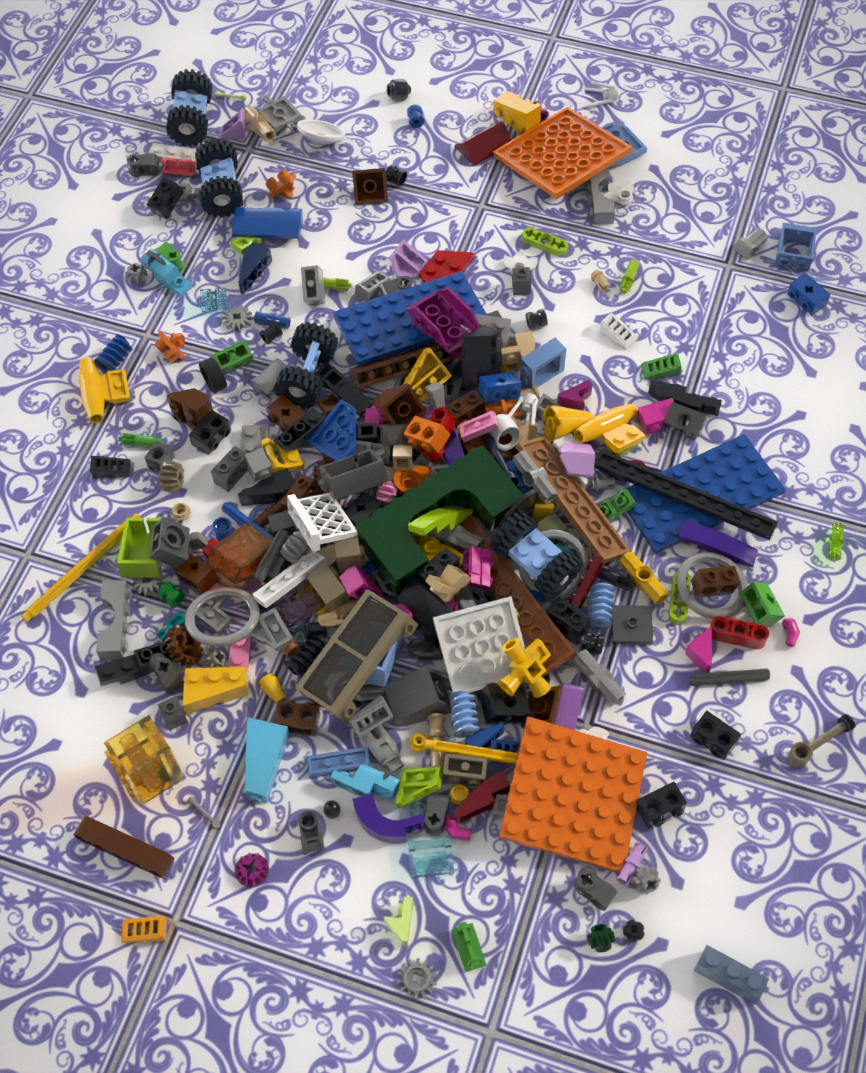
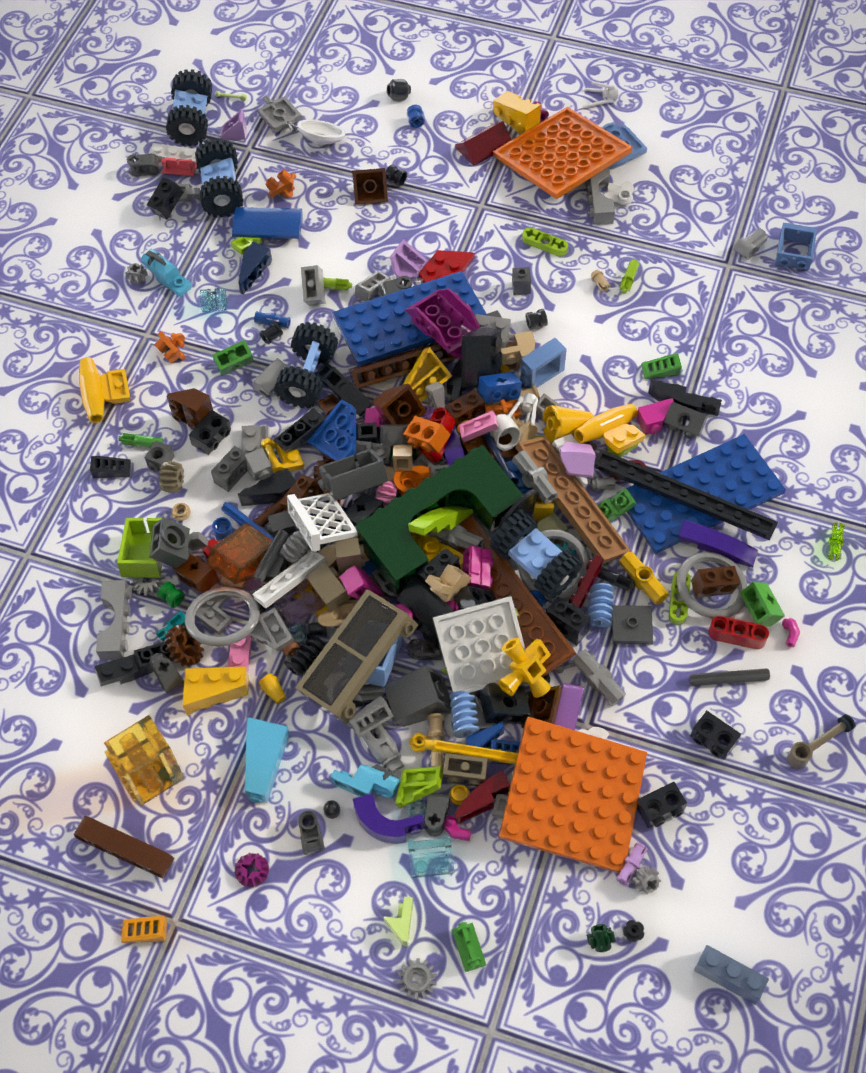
(78, 570): yellow piece -> none
(113, 353): blue piece -> none
(170, 254): bright green piece -> none
(172, 713): dark grey brick -> none
(212, 375): black tyre -> none
(212, 658): light grey gear -> none
(215, 823): light grey hinge -> none
(229, 318): light grey gear -> none
(259, 124): tan piece -> none
(283, 412): reddish brown brick -> none
(295, 722): reddish brown brick -> none
(343, 760): medium blue tile -> none
(519, 261): white plate -> none
(574, 396): magenta slope -> none
(593, 642): black wheel -> none
(596, 891): dark grey piece -> none
(610, 323): white slope -> none
(700, 651): dark pink slope -> none
(808, 294): blue brick -> none

